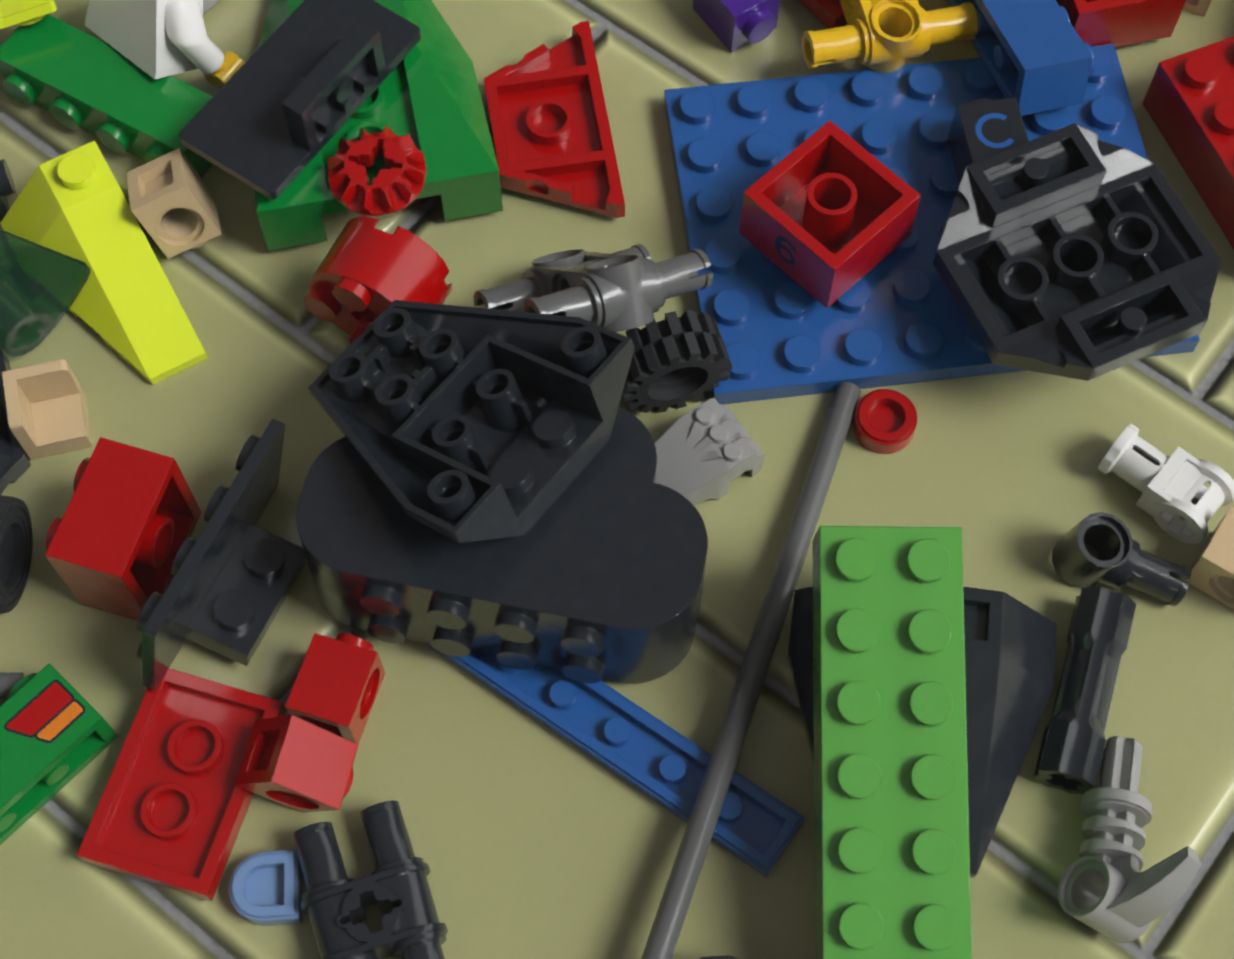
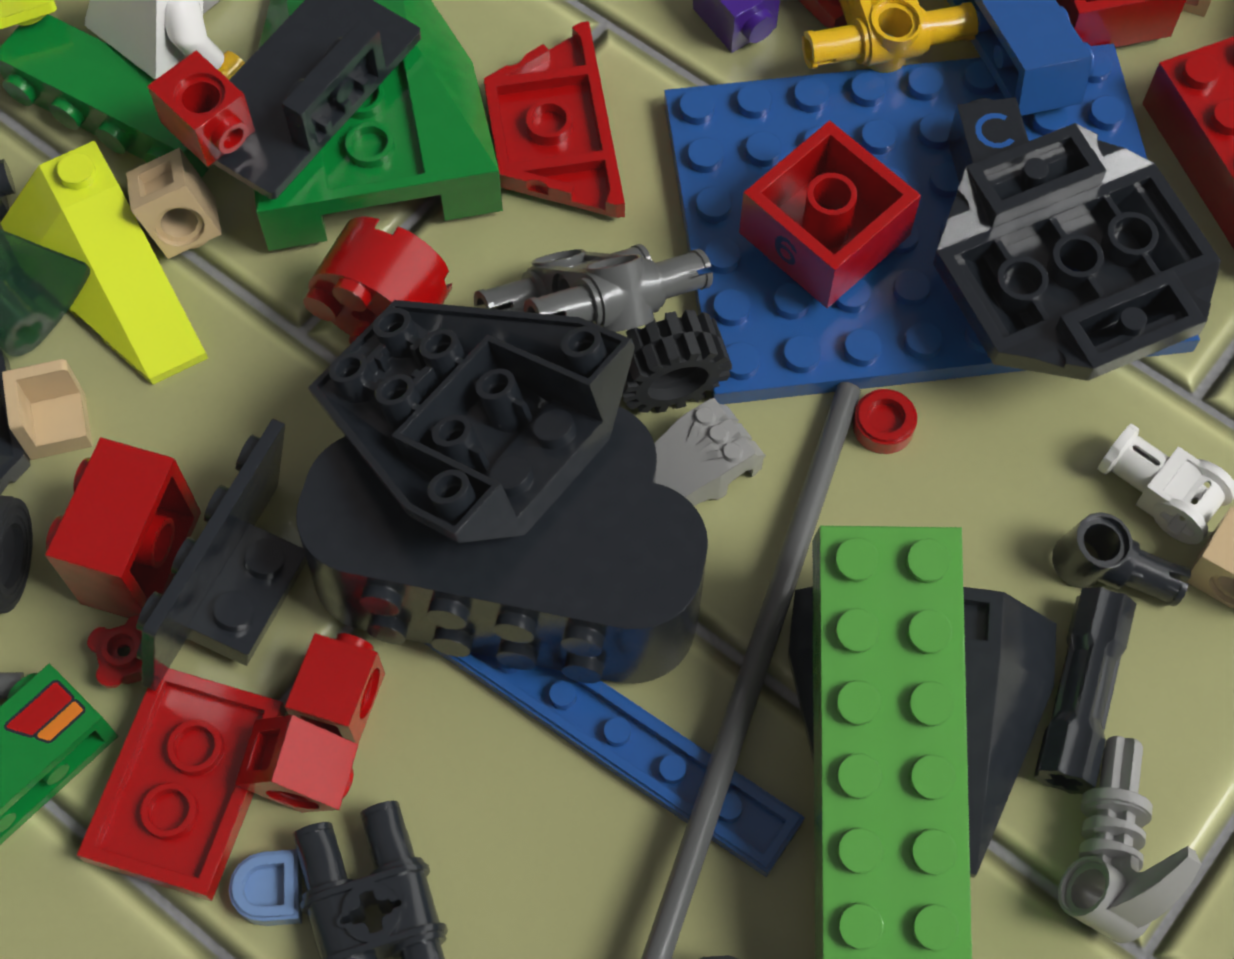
(107, 643): none -> red plate
(202, 108): none -> red brick
(392, 188): red gear -> none

